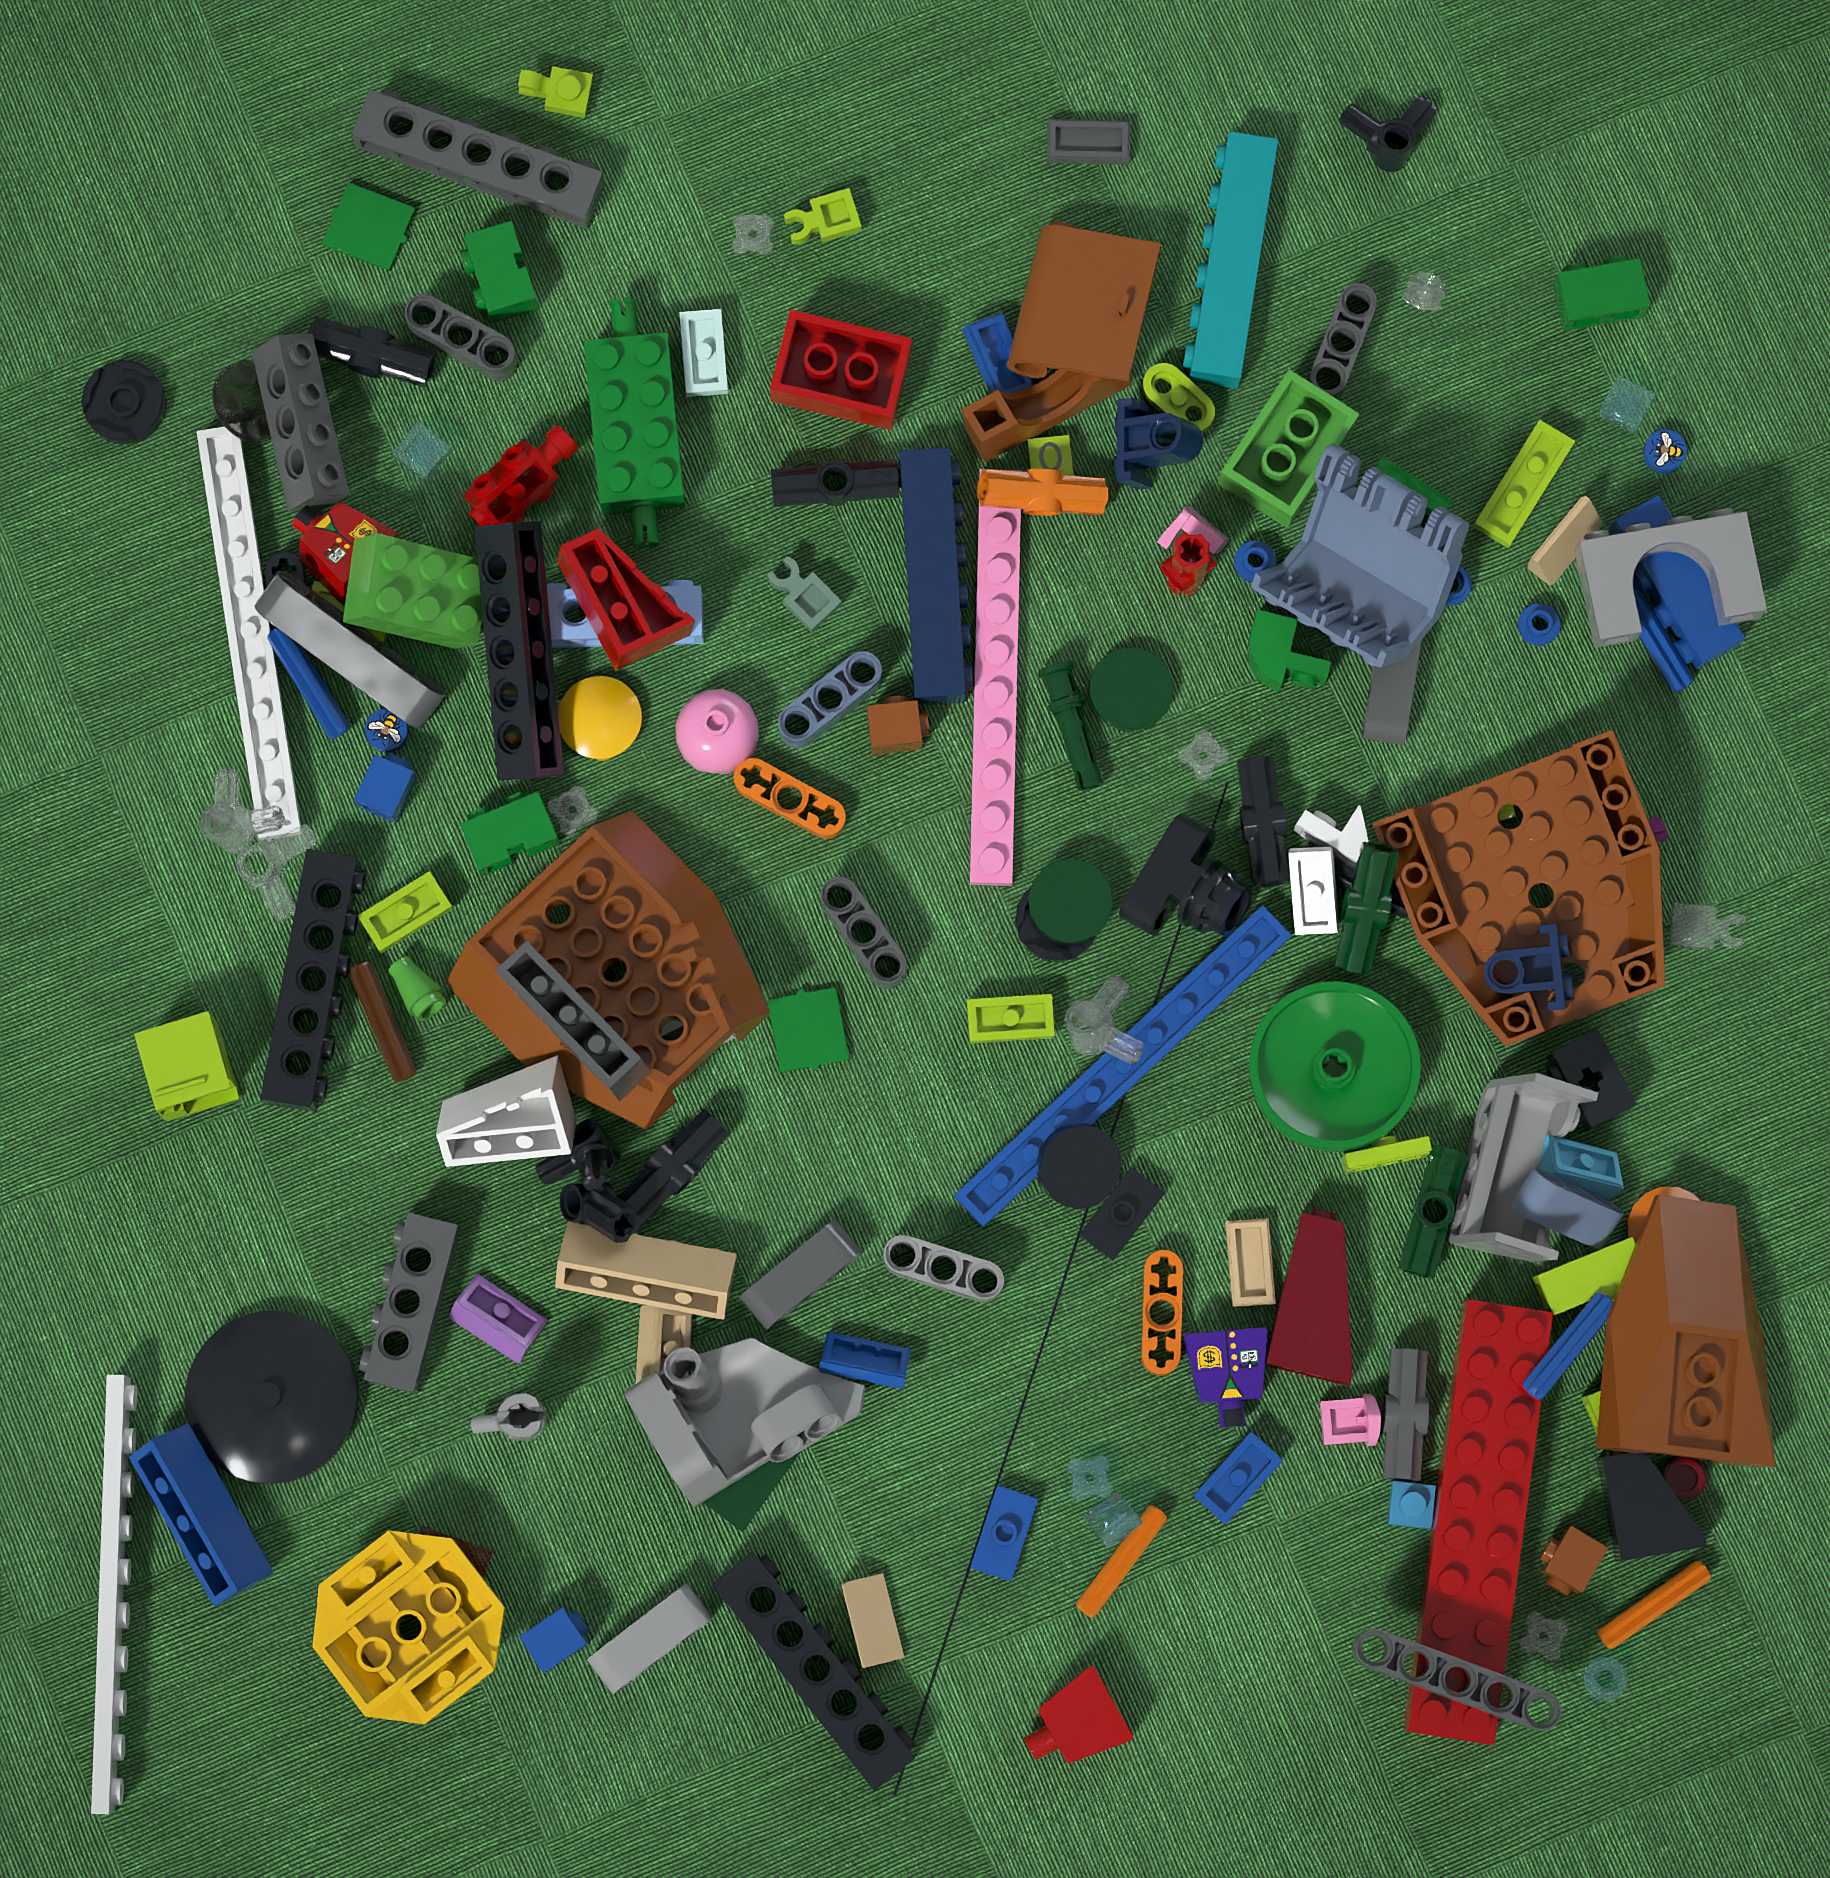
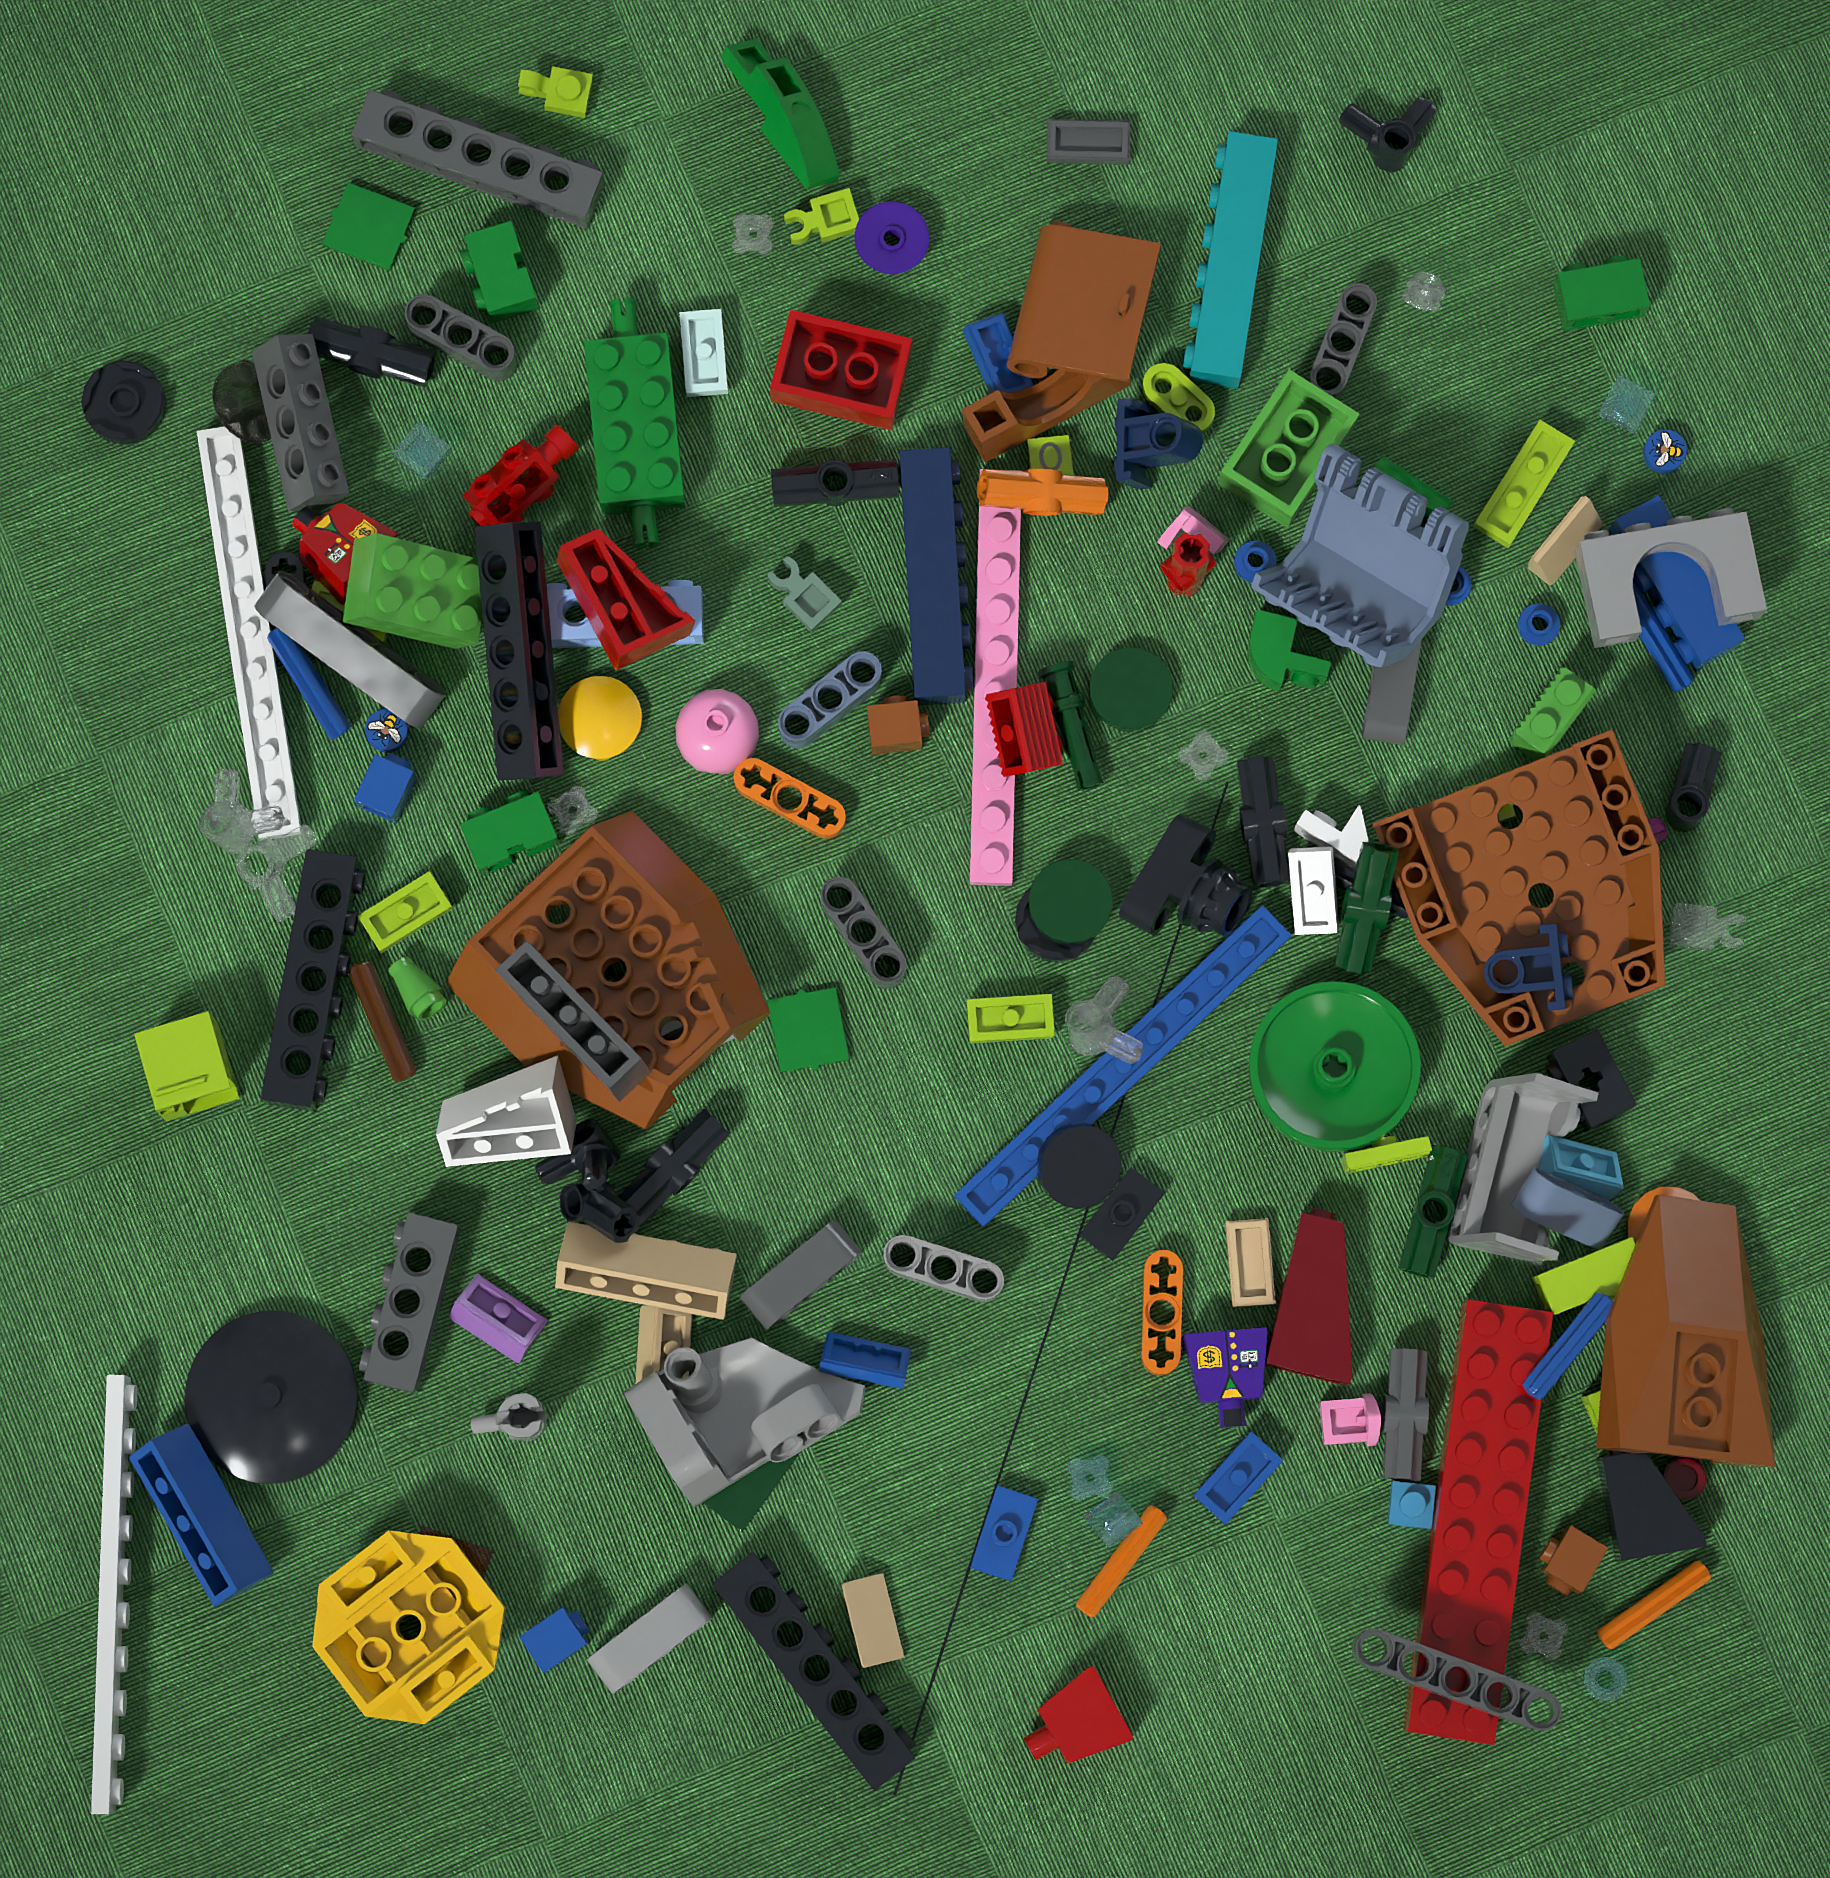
(790, 112): none -> green slope
(896, 220): none -> dark purple piece
(1024, 729): none -> red brick
(1552, 714): none -> bright green brick
(1693, 784): none -> black piece

